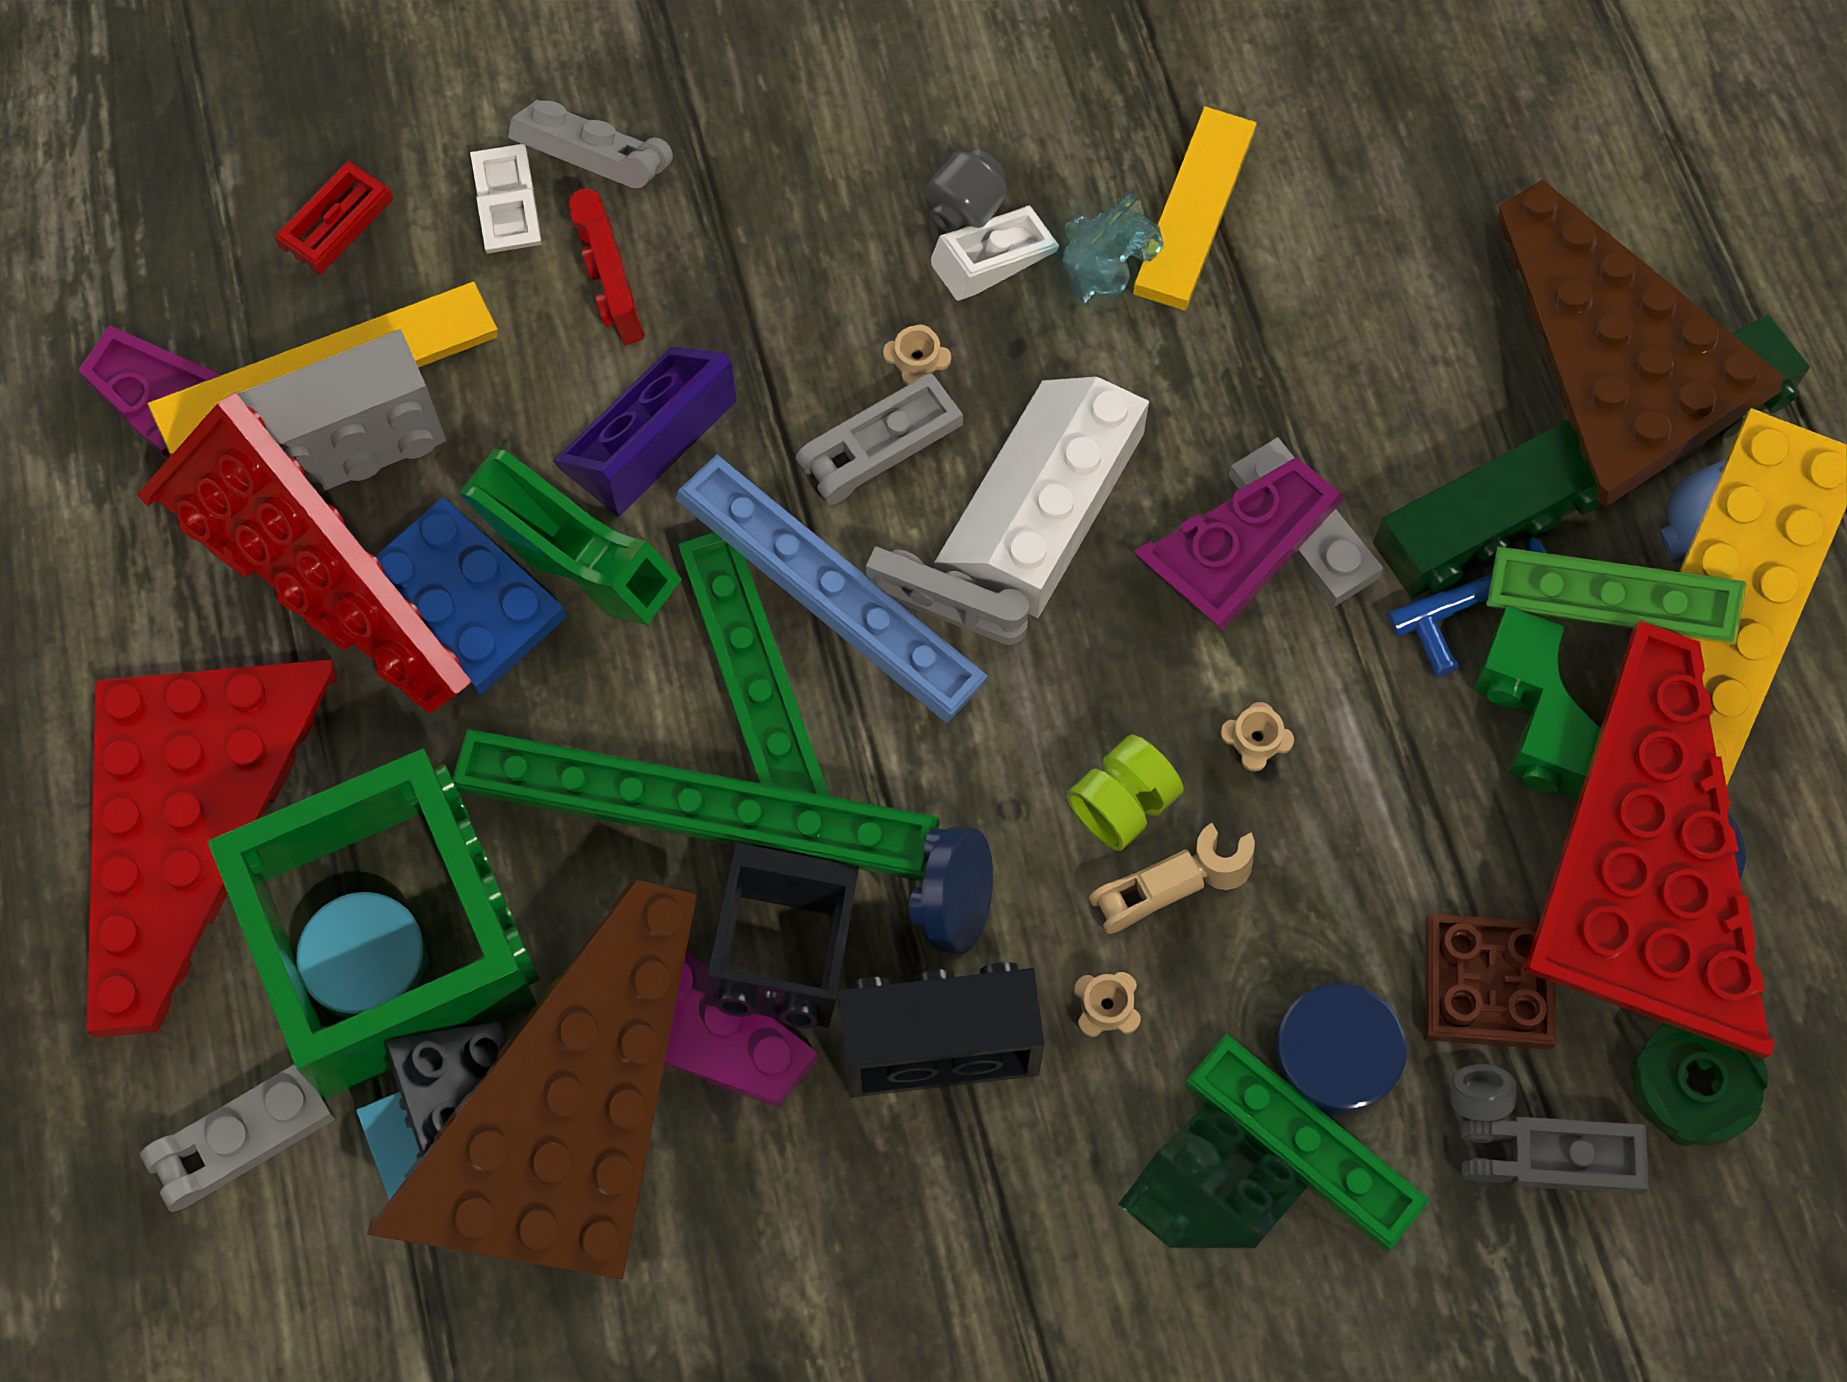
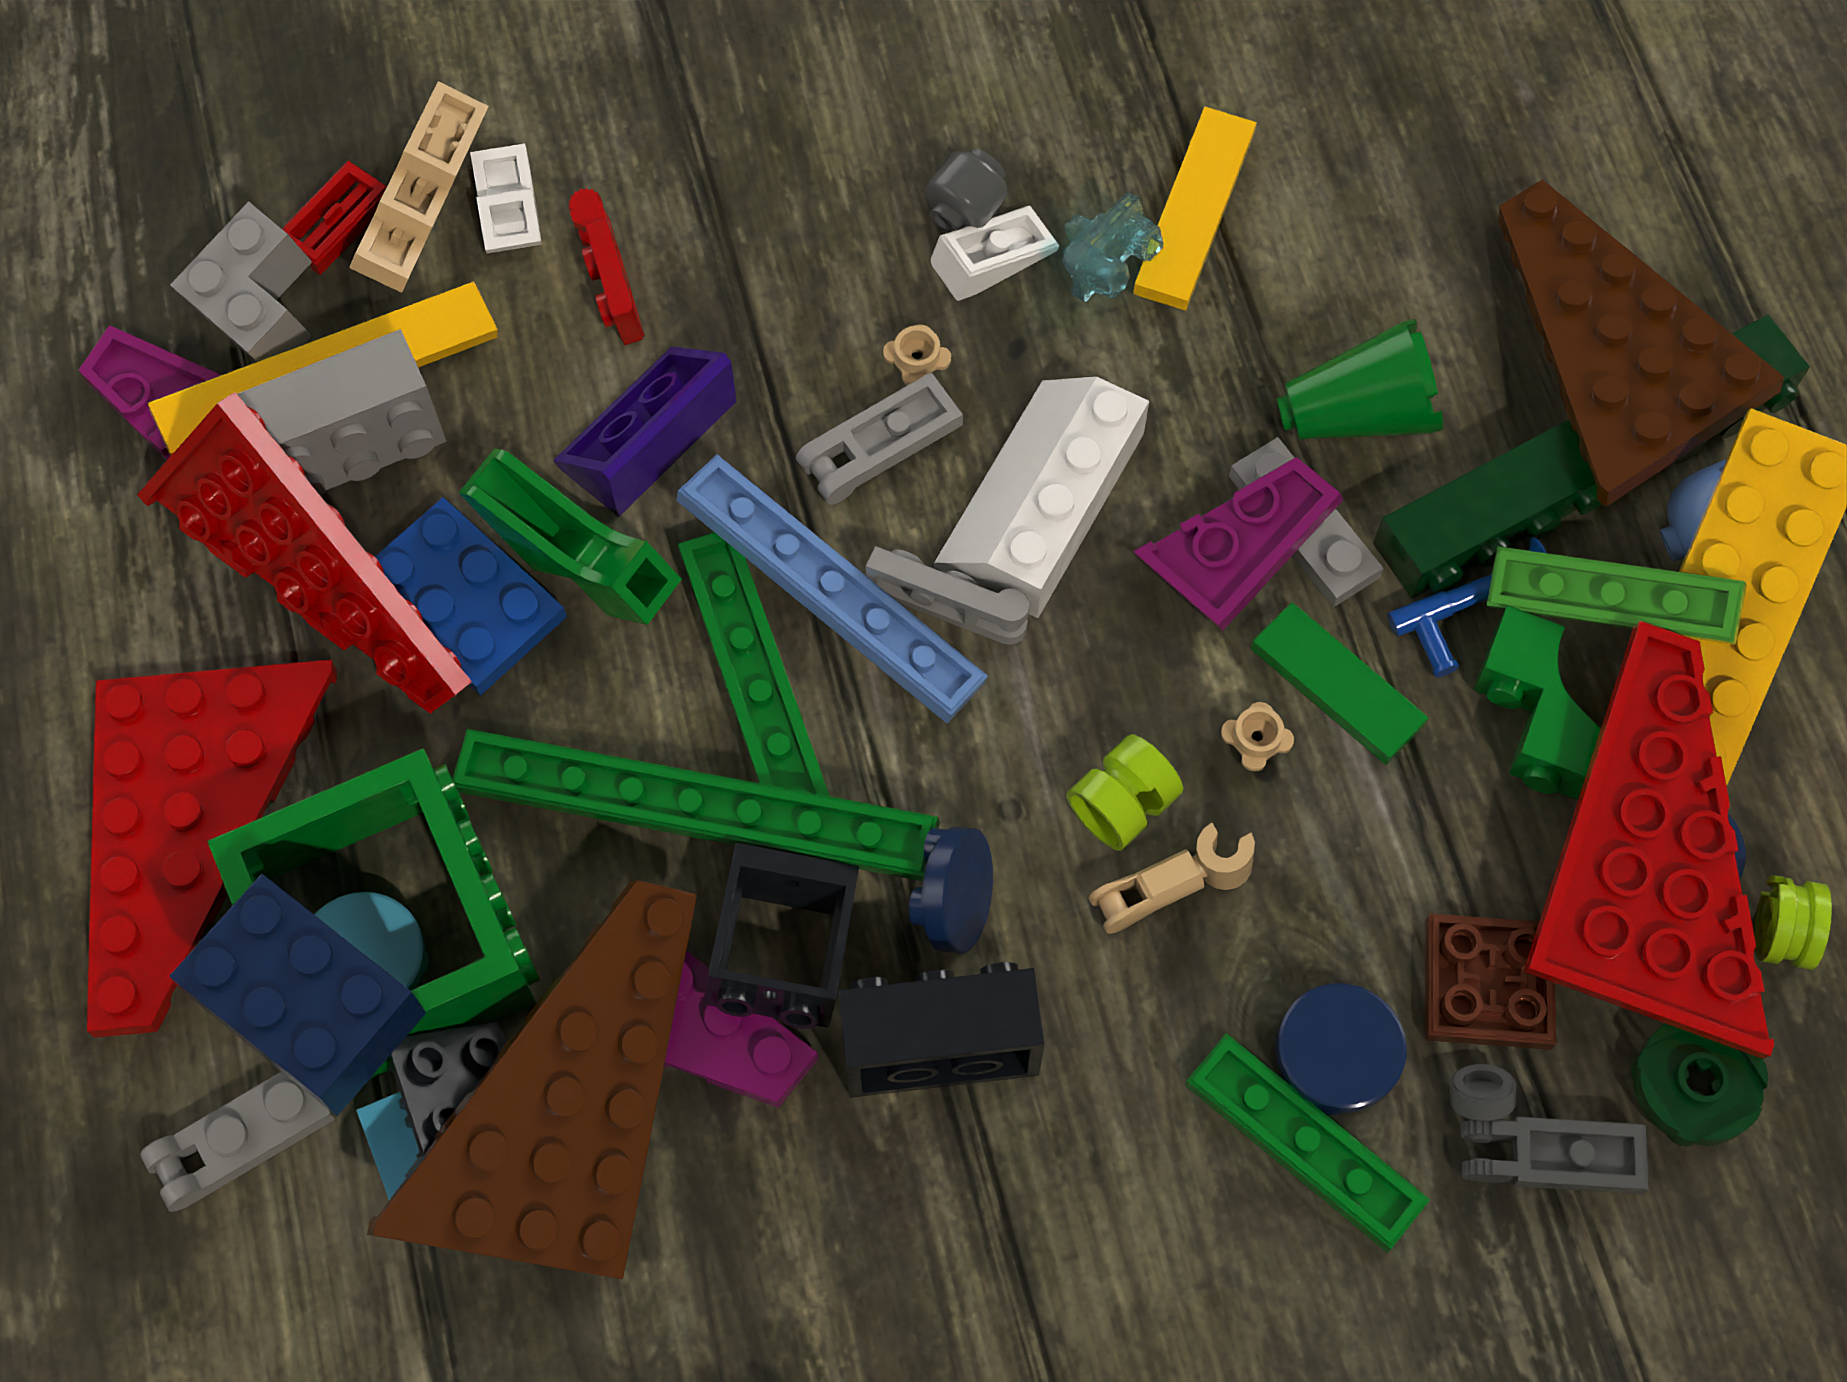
(239, 283): none -> light grey brick
(299, 994): none -> dark blue brick
(418, 187): none -> tan slope
(590, 144): light grey plate -> none
(1118, 989): tan plate -> none
(1212, 1187): clear green slope -> none
(1339, 683): none -> green tile
(1366, 391): none -> green cone
(1793, 922): none -> lime wheel

